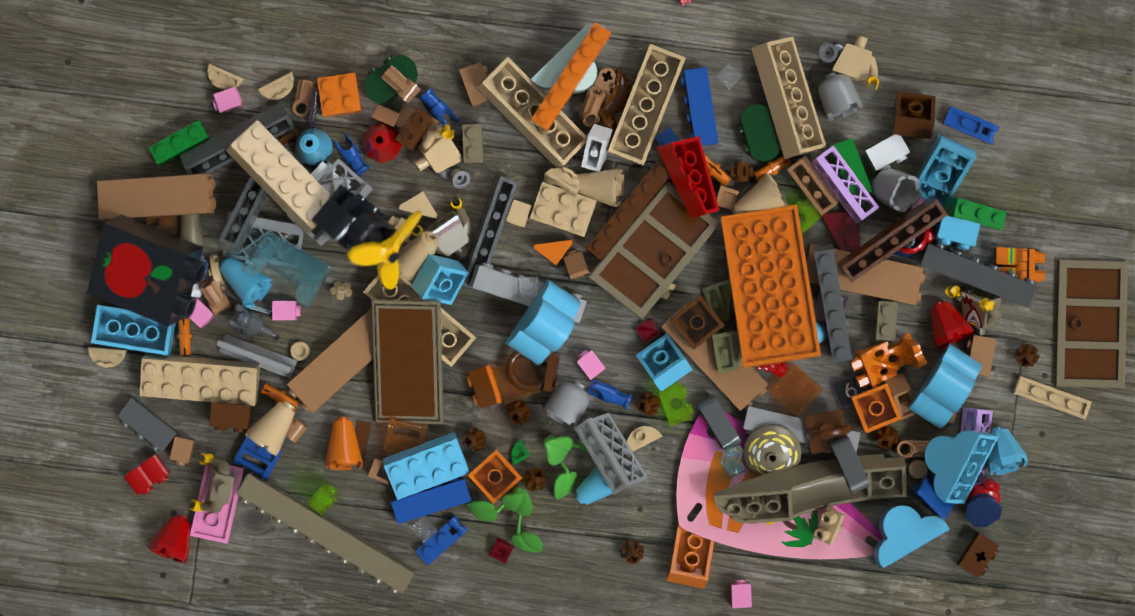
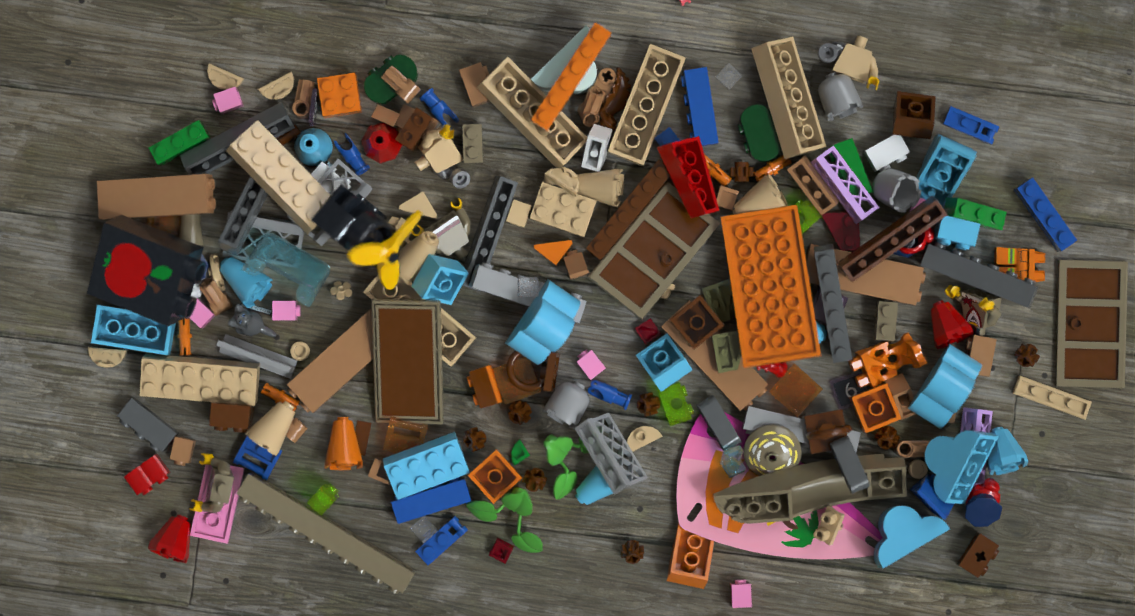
(1045, 215): none -> blue brick

